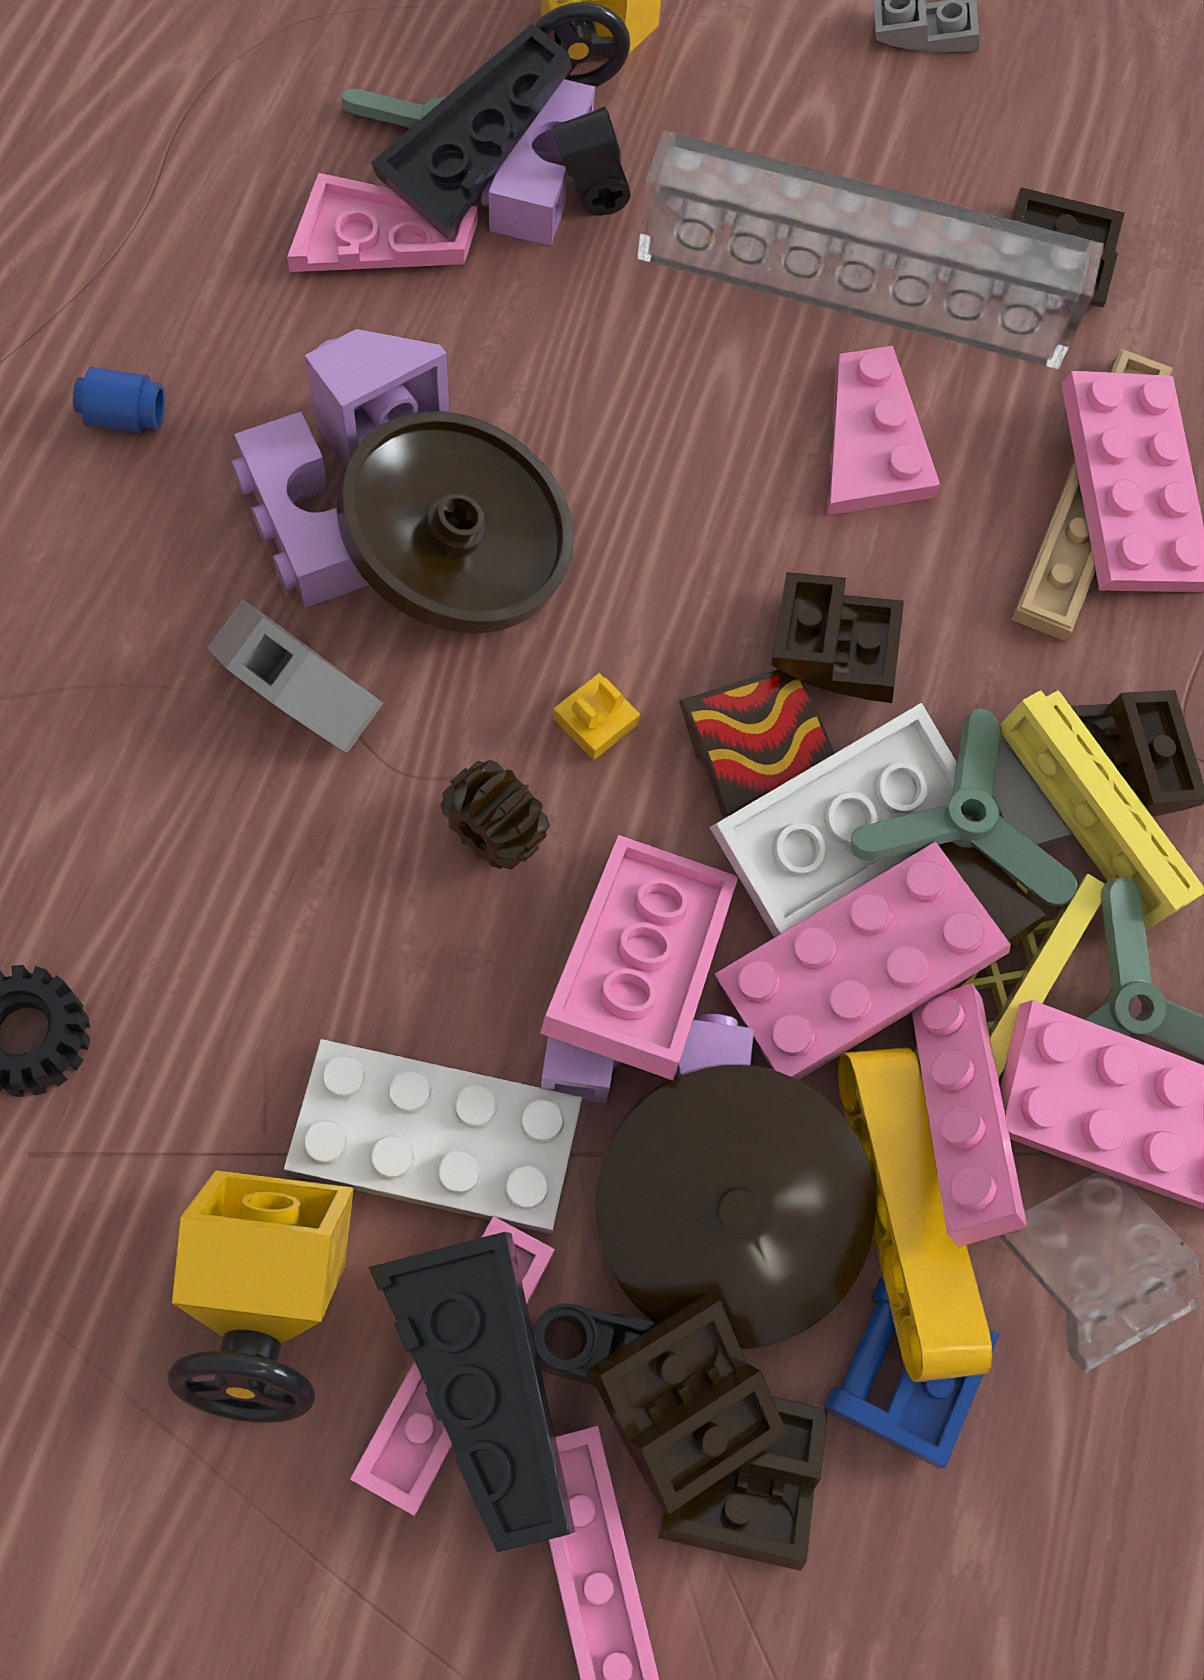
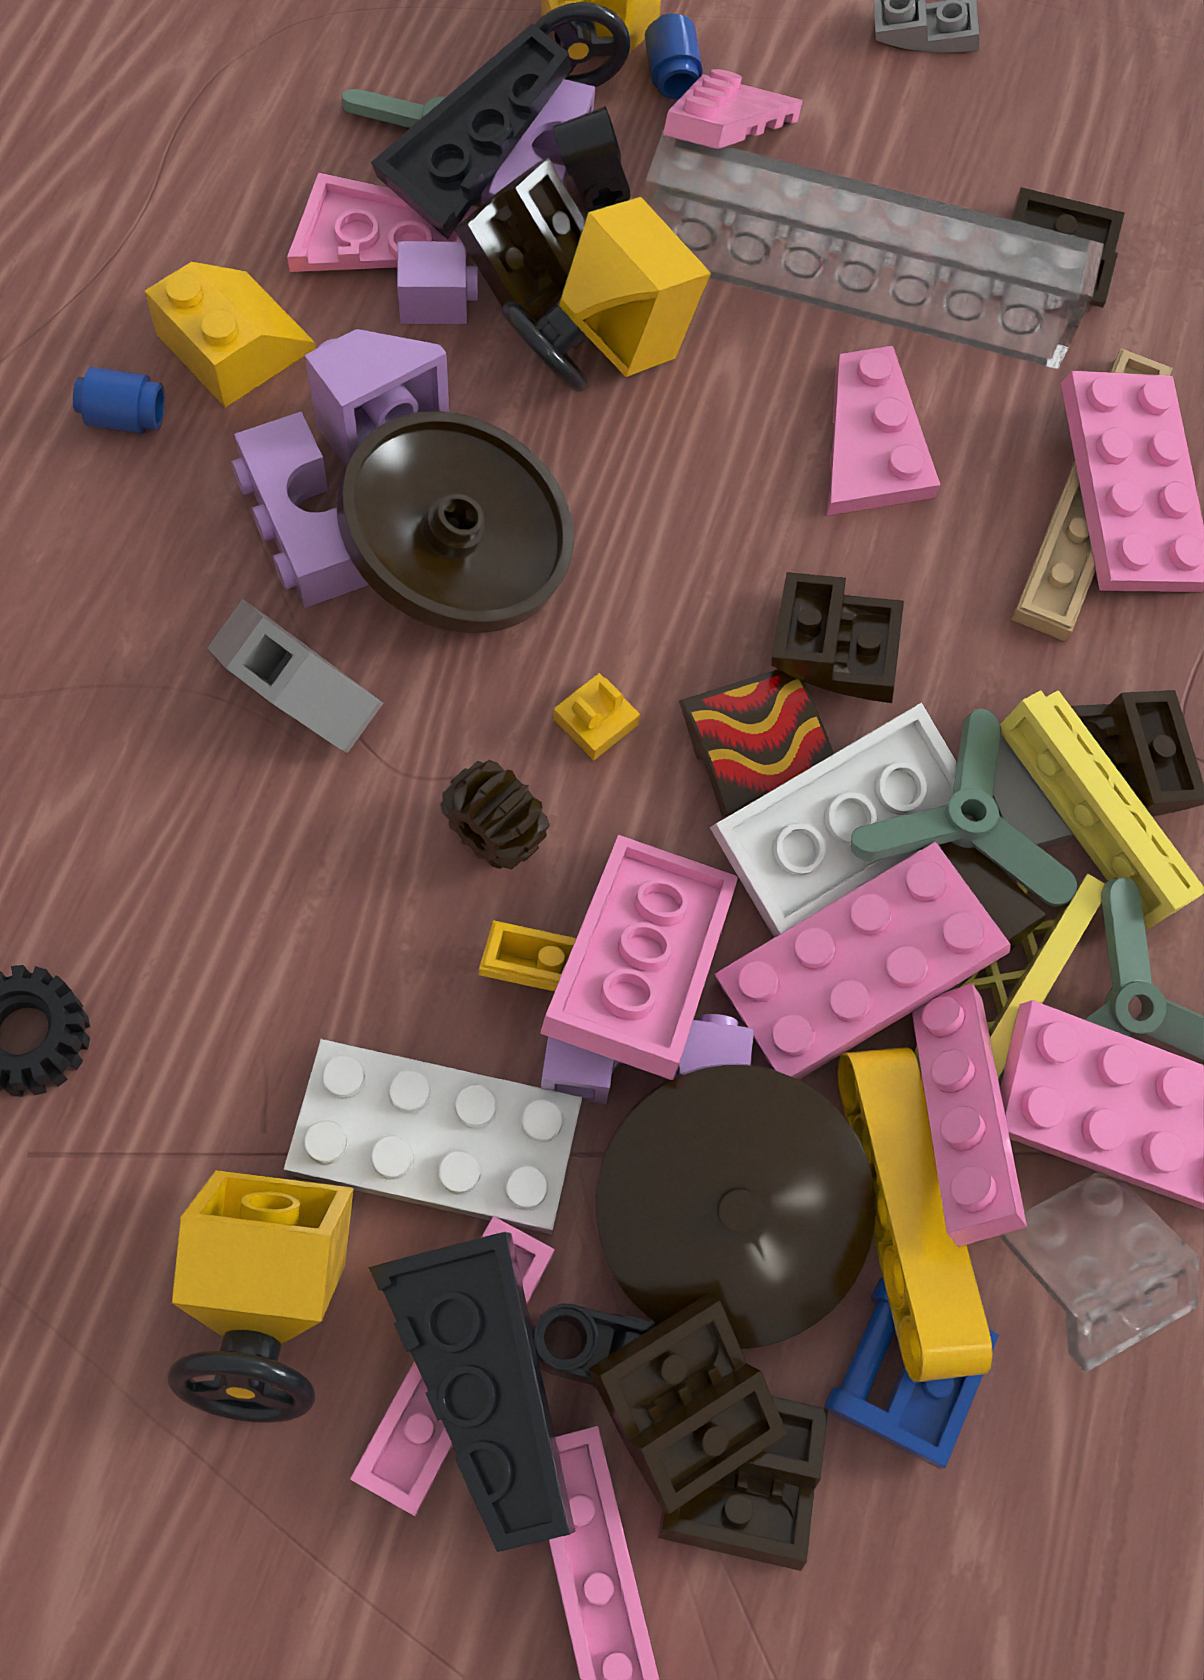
(225, 328): none -> yellow slope
(434, 282): none -> lavender brick
(525, 238): none -> dark brown slope
(525, 955): none -> yellow slope
(625, 291): none -> yellow piece
(673, 54): none -> blue brick
(724, 111): none -> bright pink wing

